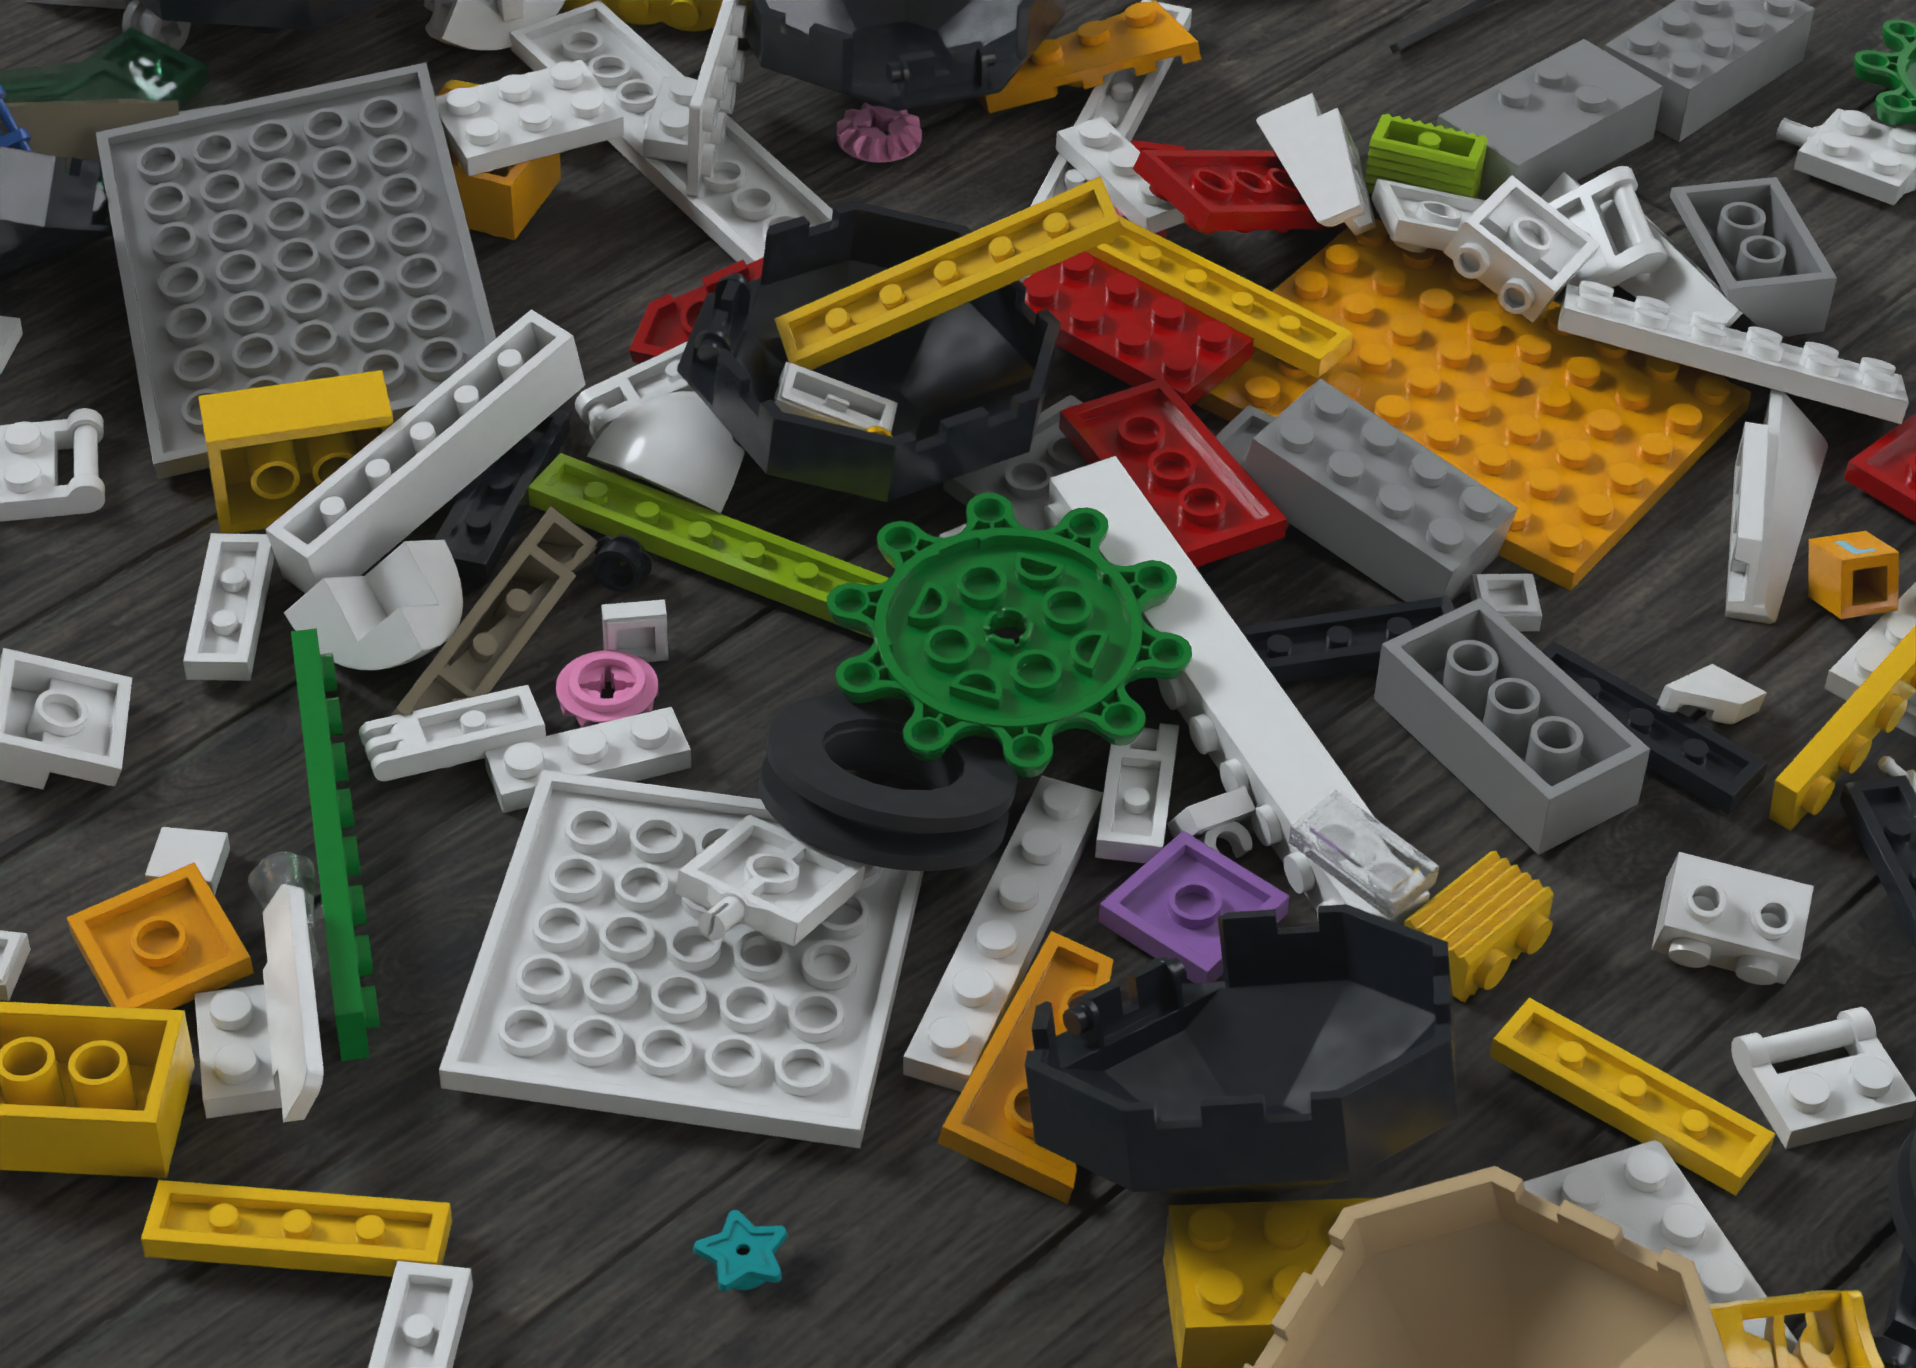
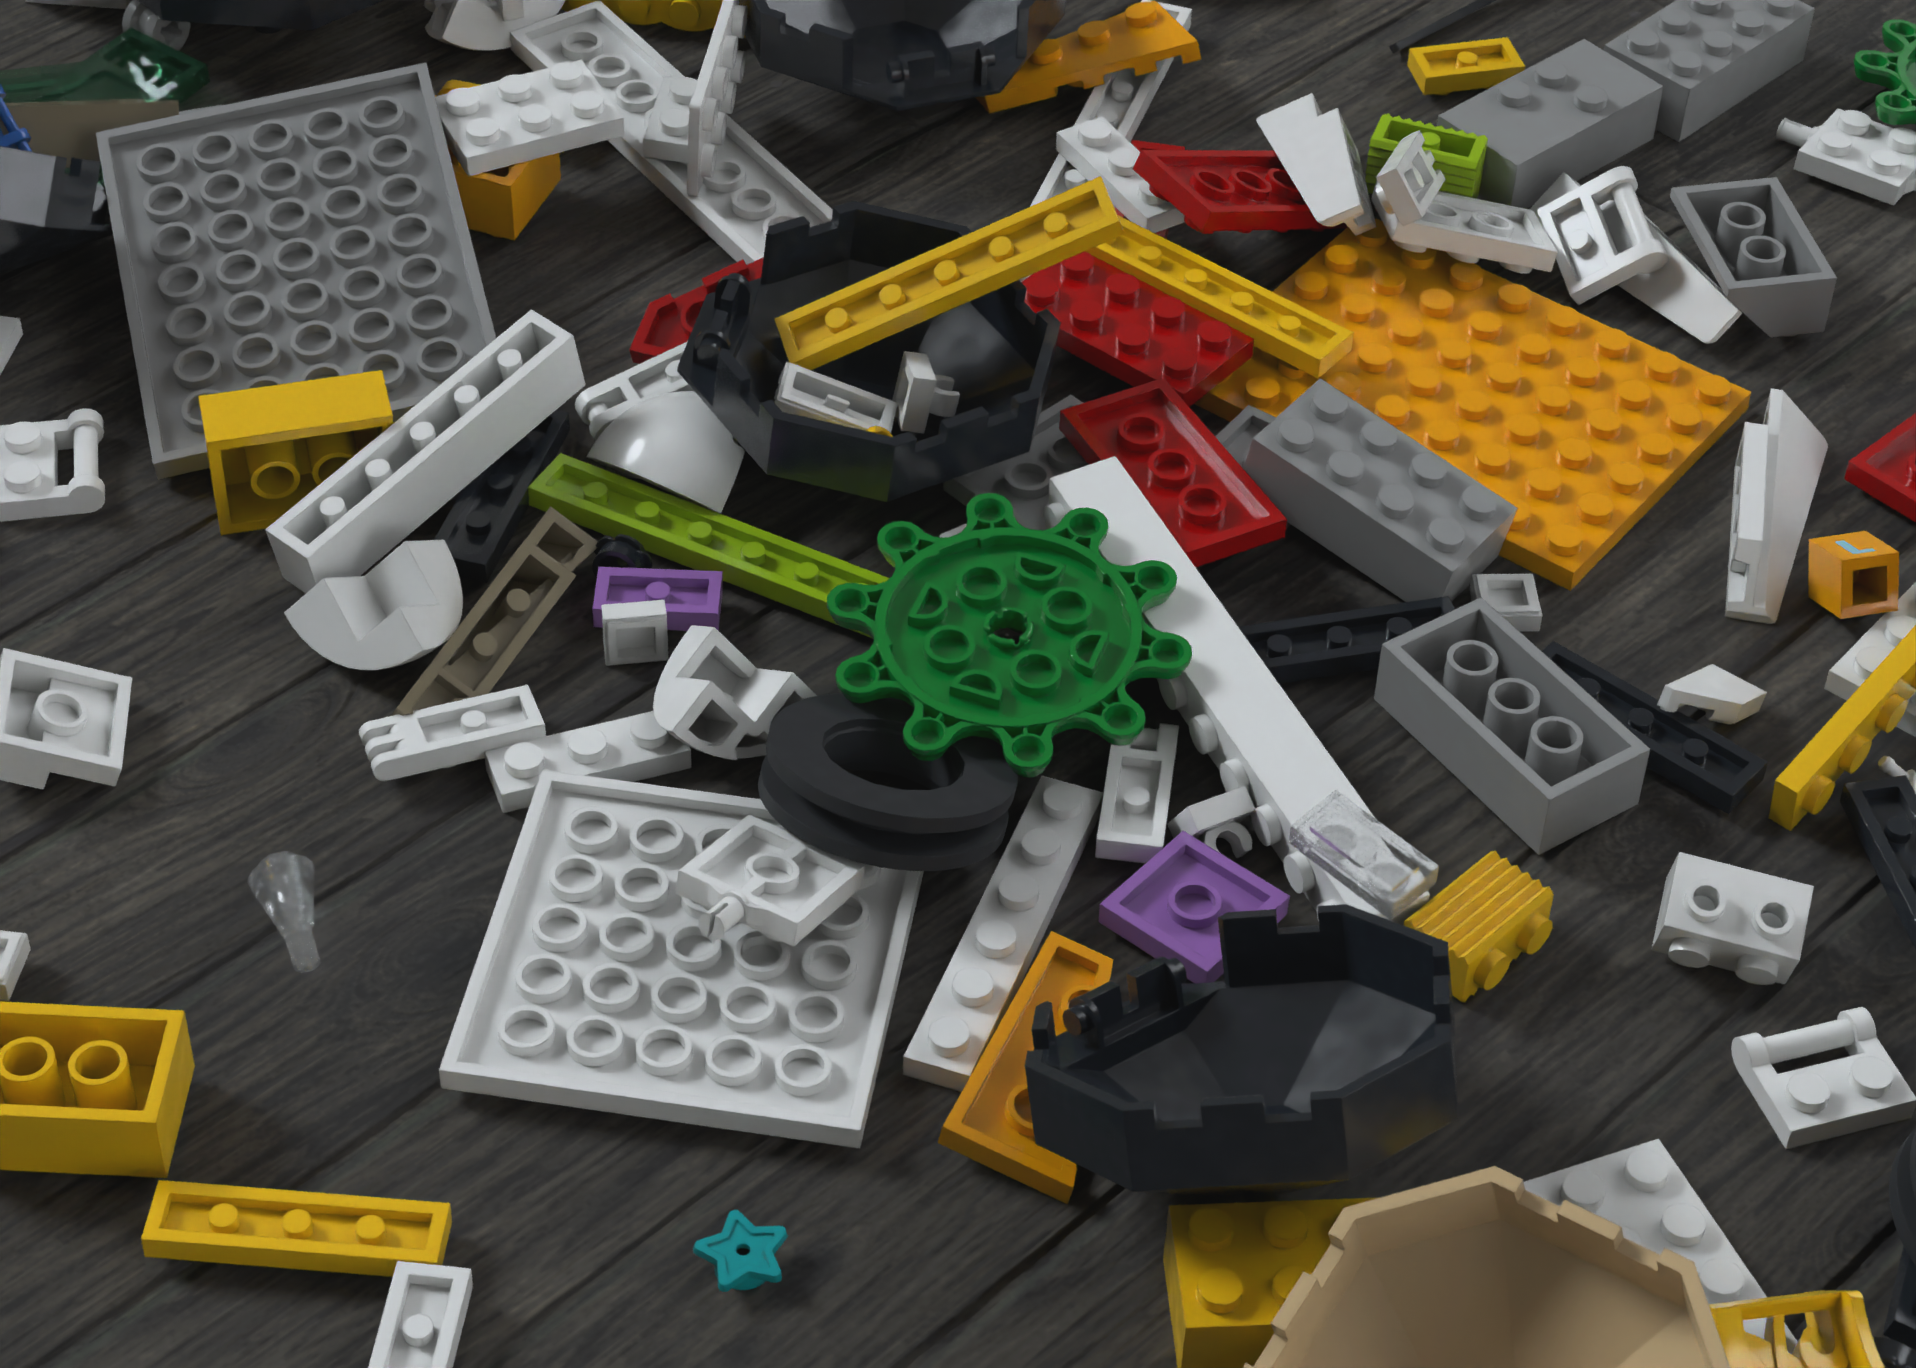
(160, 943): light orange plate -> none
(185, 846): white tile -> none
(229, 608): white plate -> none
(265, 1038): white plate -> none
(336, 855): green plate -> none
(583, 679): bright pink gear -> none
(689, 595): none -> medium lavender plate
(719, 698): none -> white brick
(861, 134): bright pink gear -> none
(921, 393): none -> white tile
(1408, 180): none -> white hinge
(1463, 65): none -> yellow plate
(1520, 249): white plate -> none
(1632, 1095): yellow plate -> none
(1750, 356): white plate -> none

